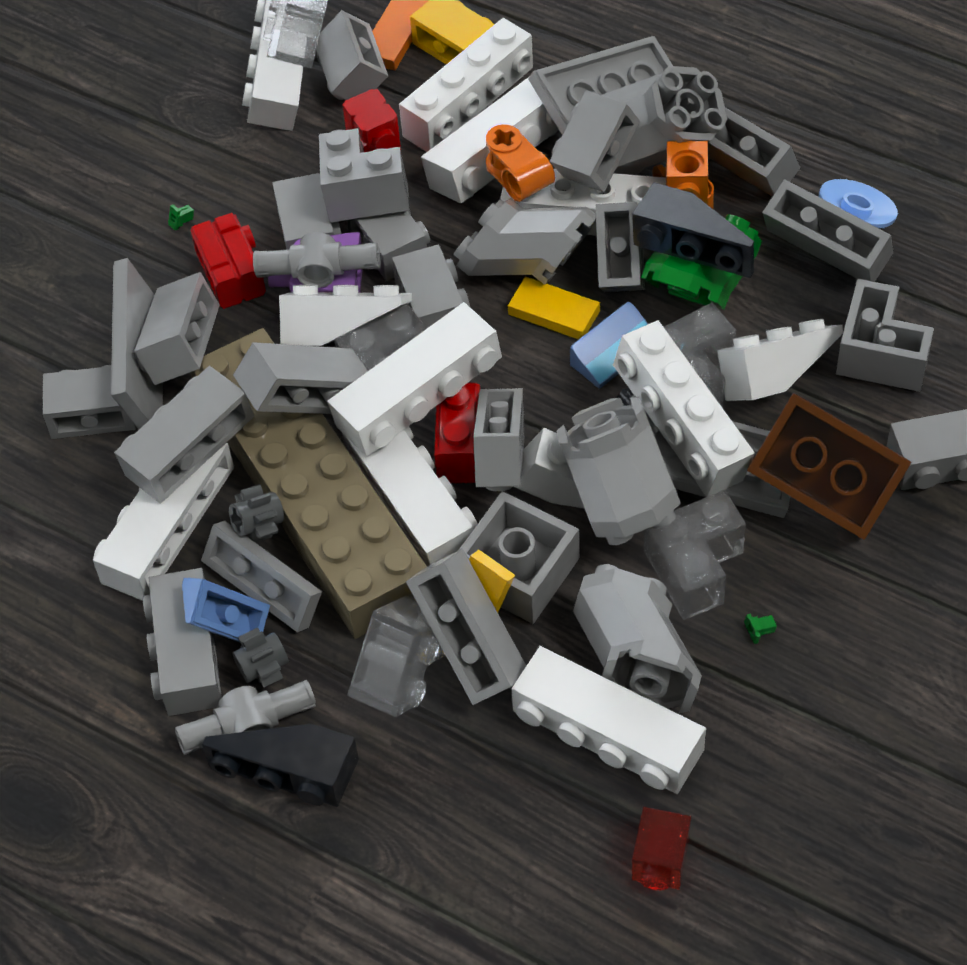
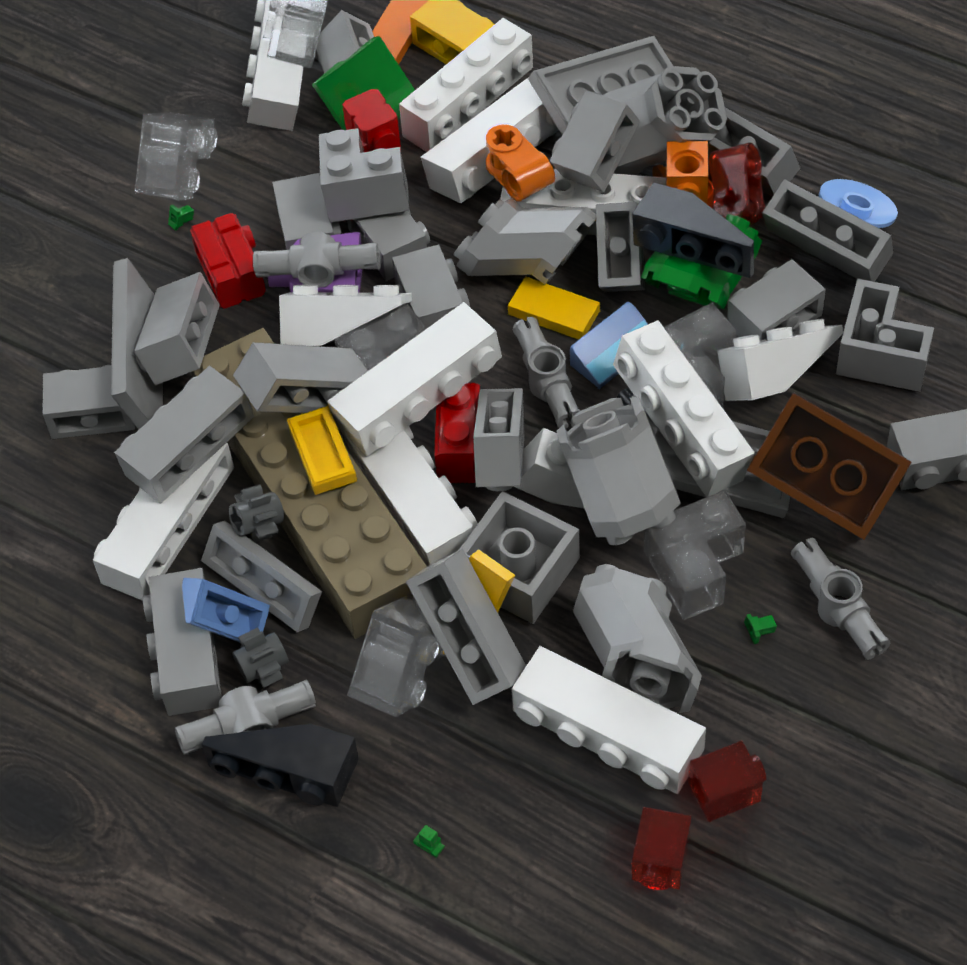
(170, 153): none -> clear brick
(321, 450): none -> yellow tile
(364, 70): none -> green slope
(429, 841): none -> green piece
(546, 371): none -> light grey pin
(726, 780): none -> clear red brick
(737, 181): none -> clear red piece
(776, 301): none -> light grey brick
(846, 614): none -> light grey pin

